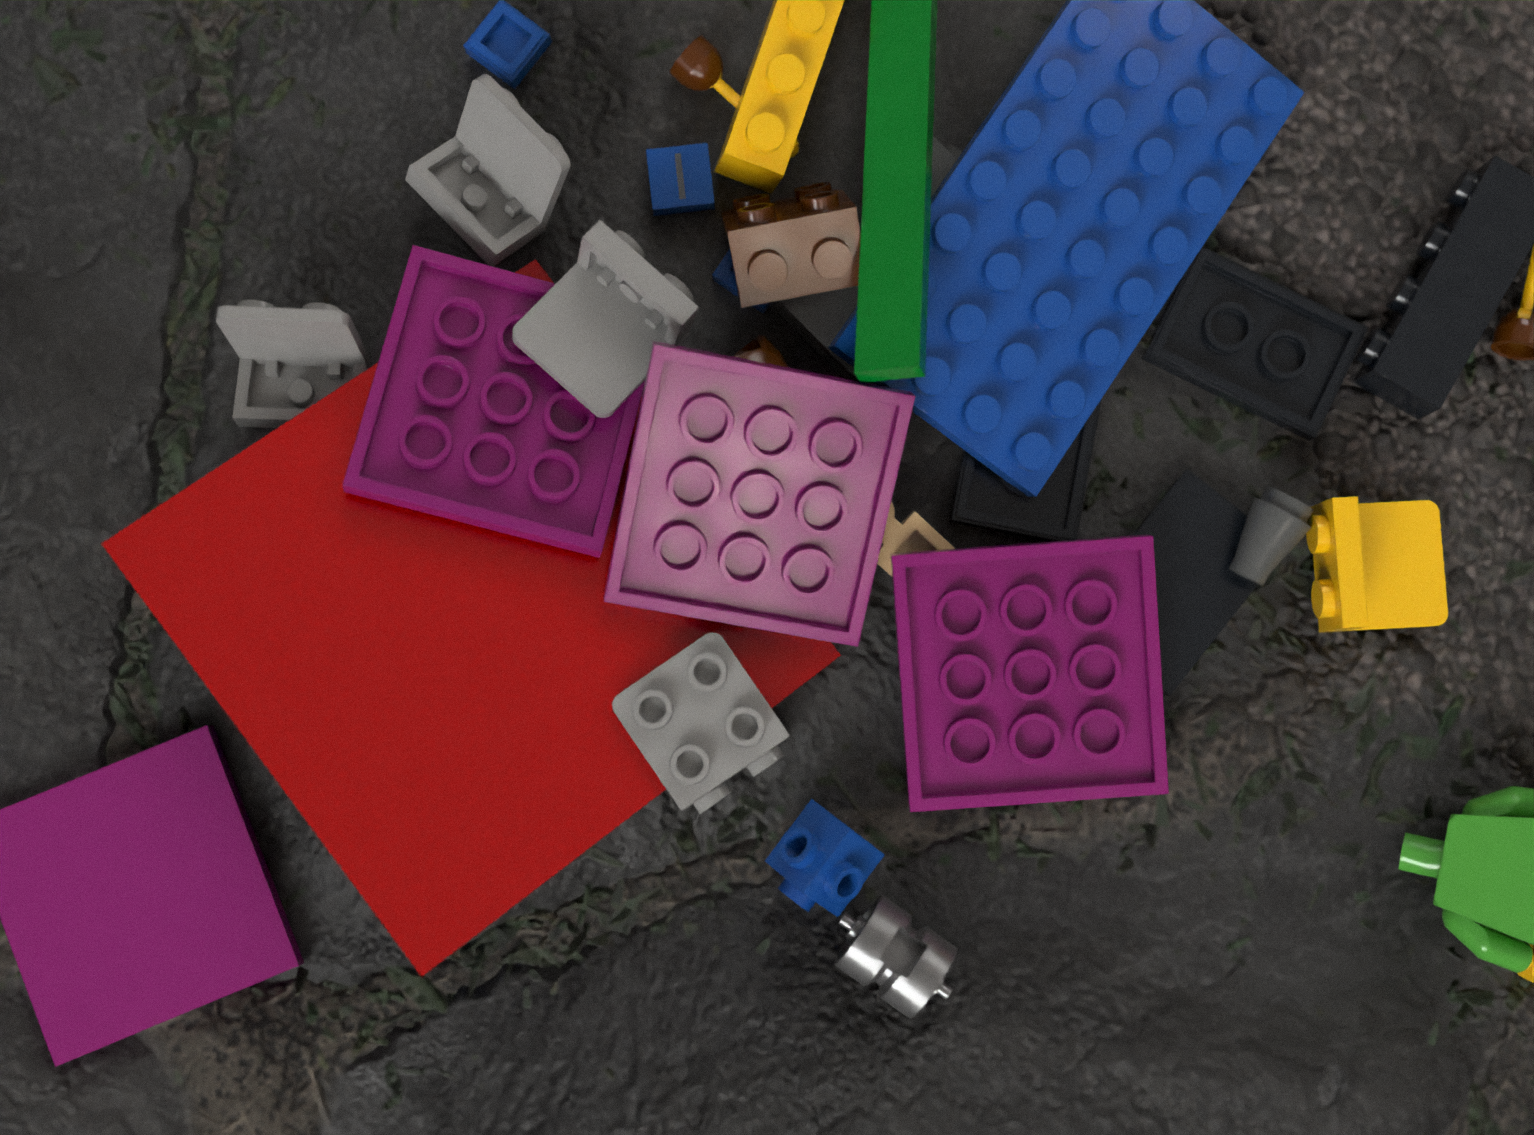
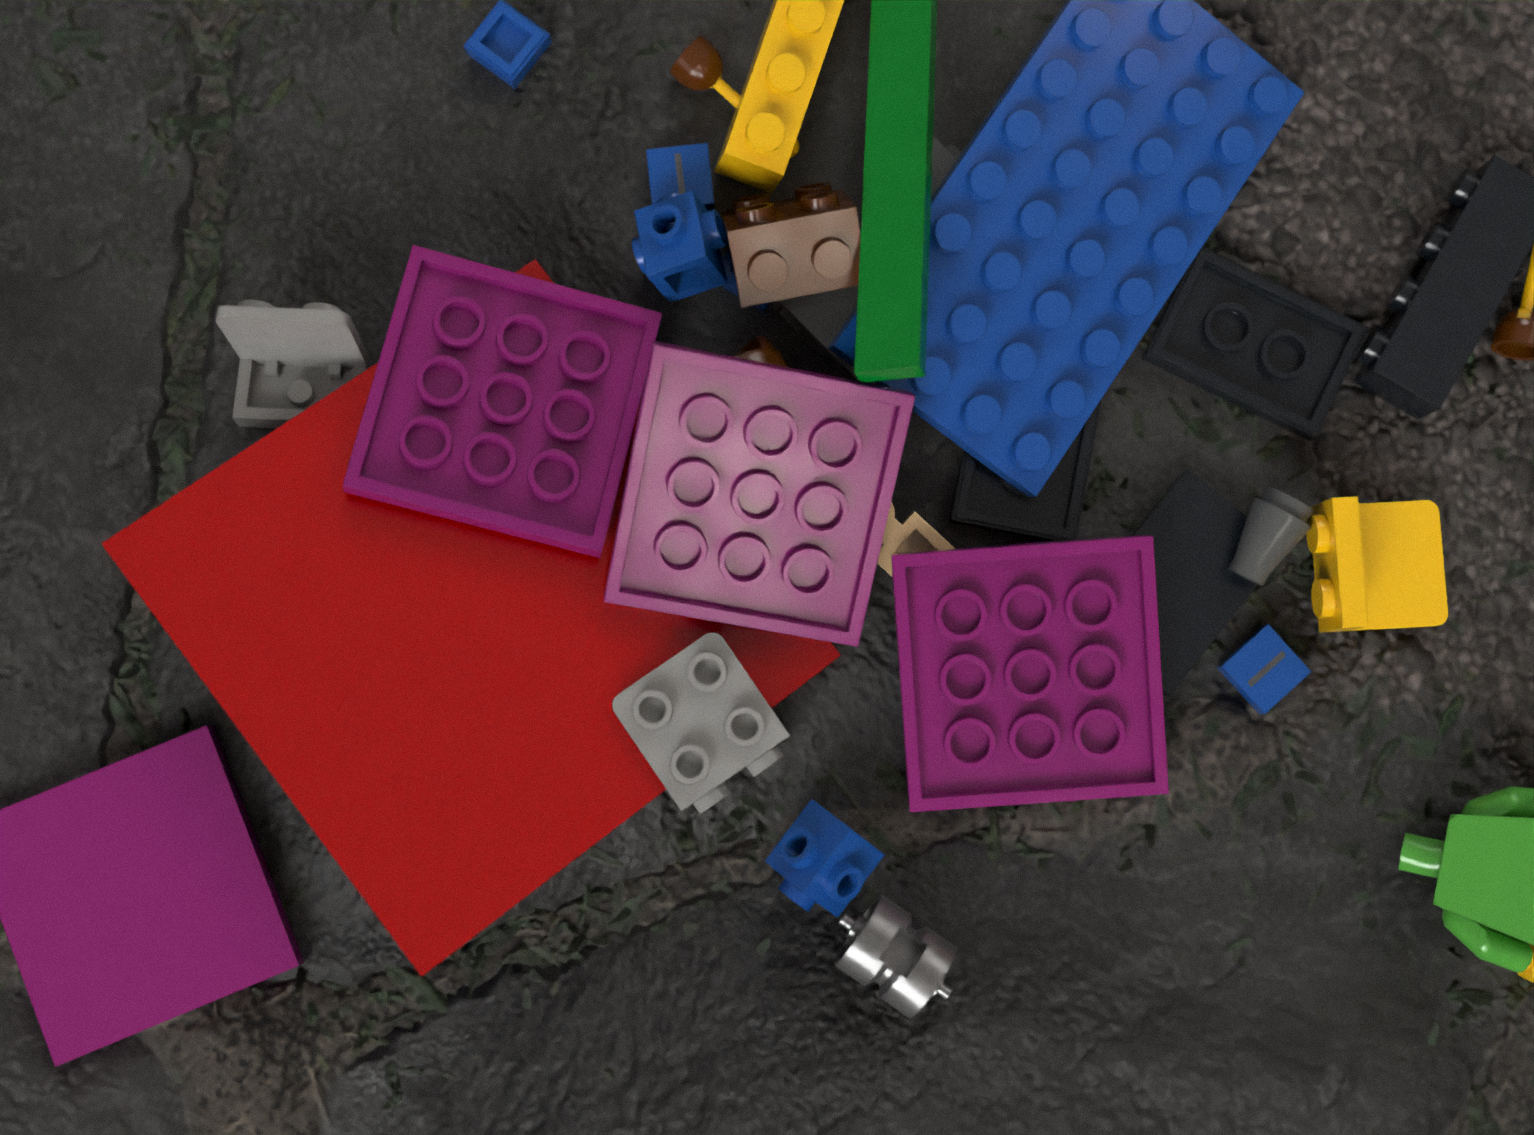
(495, 175): light grey bracket -> none
(602, 320): light grey bracket -> none
(680, 245): none -> blue brick
(1263, 669): none -> blue tile

